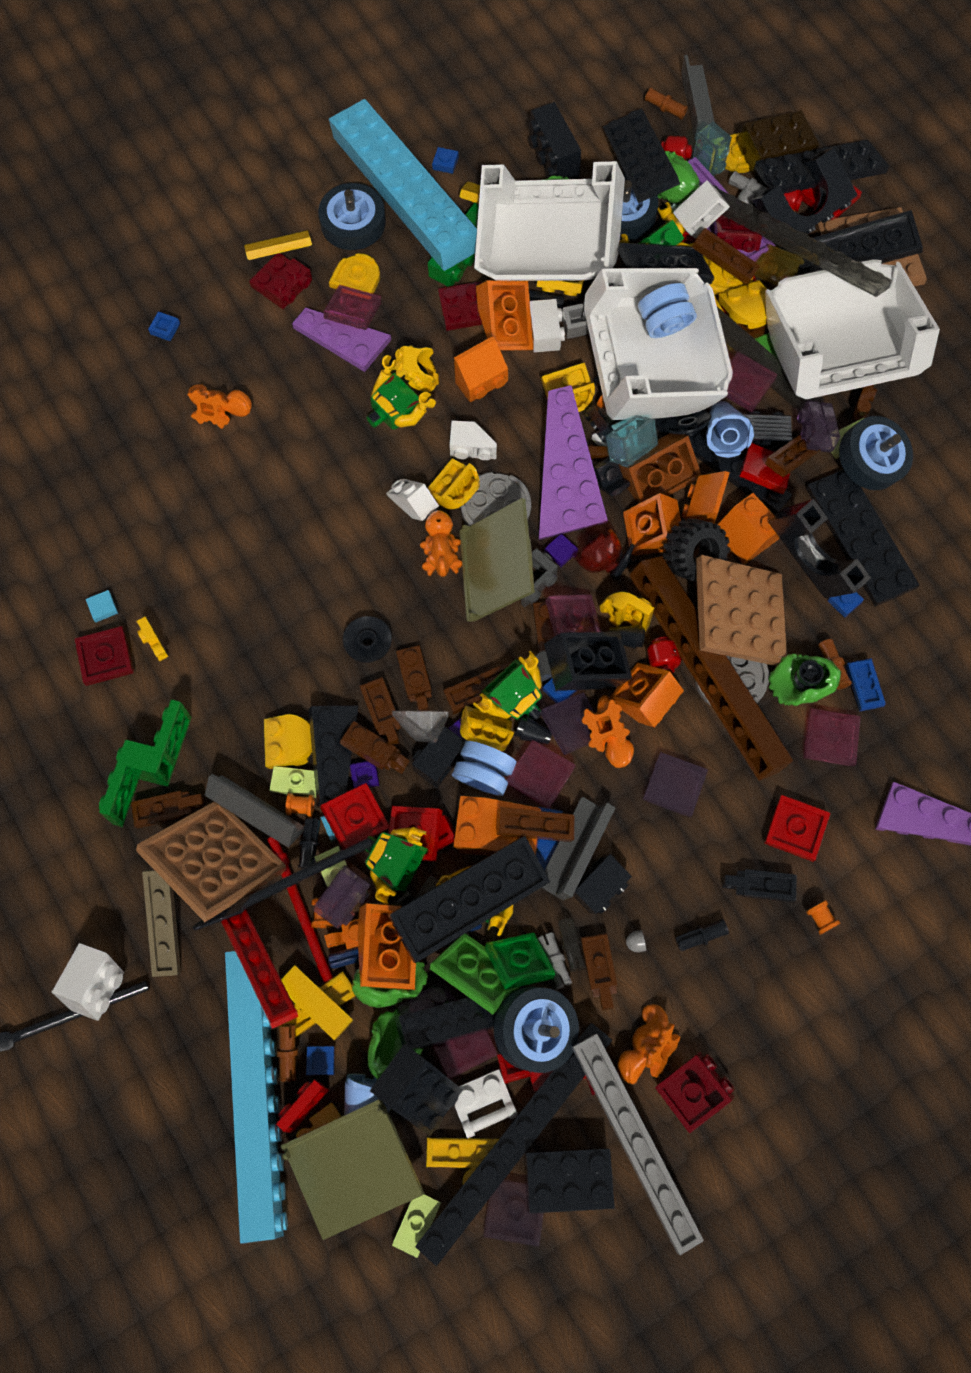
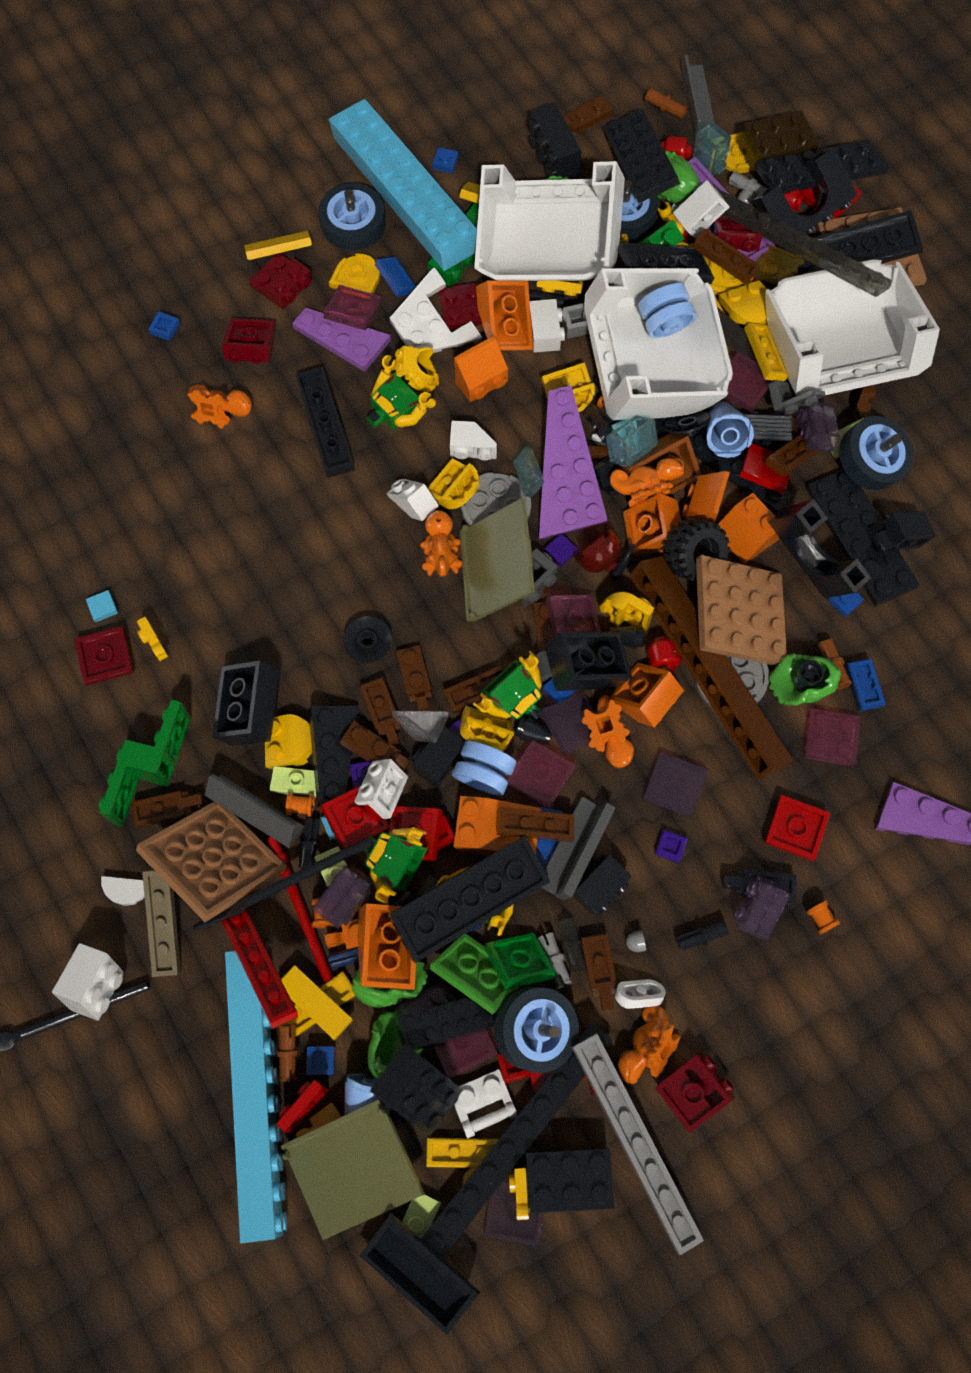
(123, 890): none -> white tile
(245, 703): none -> black brick
(249, 340): none -> dark red plate
(325, 422): none -> black piece
(382, 787): none -> white bracket
(395, 276): none -> blue tile
(419, 1274): none -> black slope
(421, 324): none -> white wing
(518, 1185): none -> yellow plate
(528, 472): none -> clear light blue tile
(588, 114): none -> reddish brown hinge
(639, 993): none -> white plate
(647, 482): none -> orange animal
(671, 846): none -> dark purple tile
(761, 907): none -> clear purple brick
(766, 352): none -> yellow tile
(783, 401): none -> dark grey bracket
(903, 532): none -> black hinge

